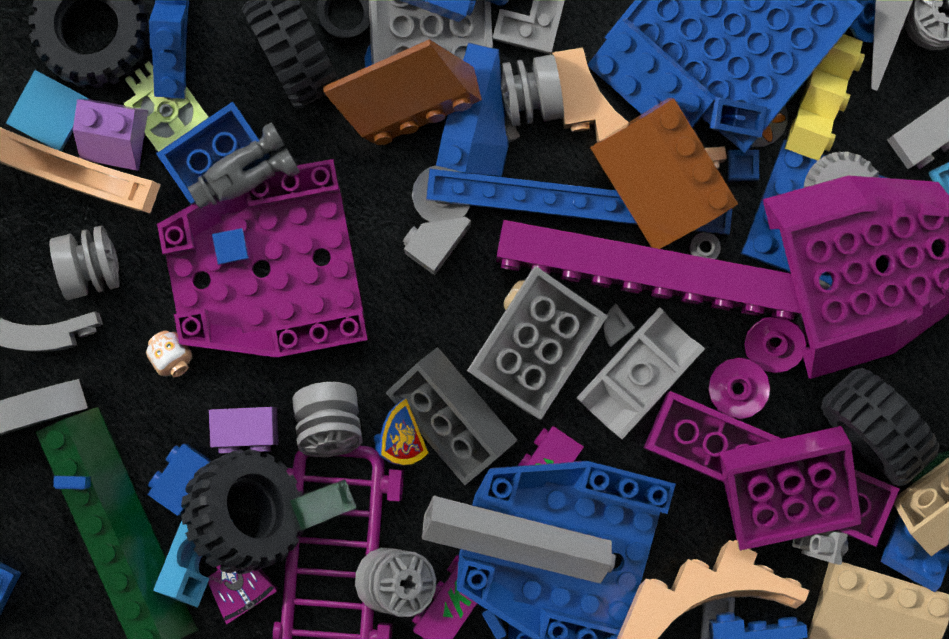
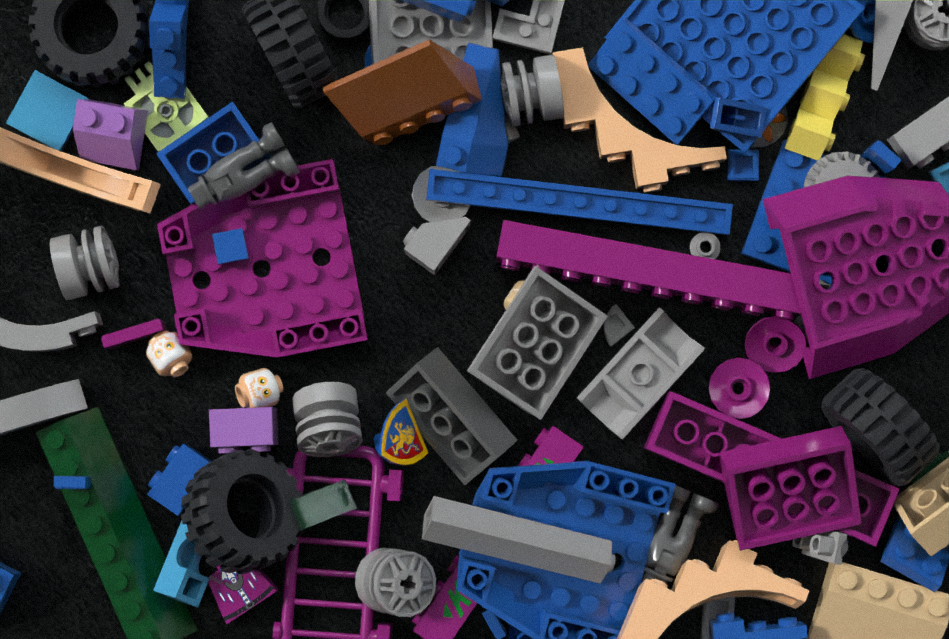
(133, 333): none -> magenta tile
(259, 389): none -> head
(664, 174): dark orange slope -> none
(669, 552): none -> dark grey piece
(881, 157): none -> blue tile

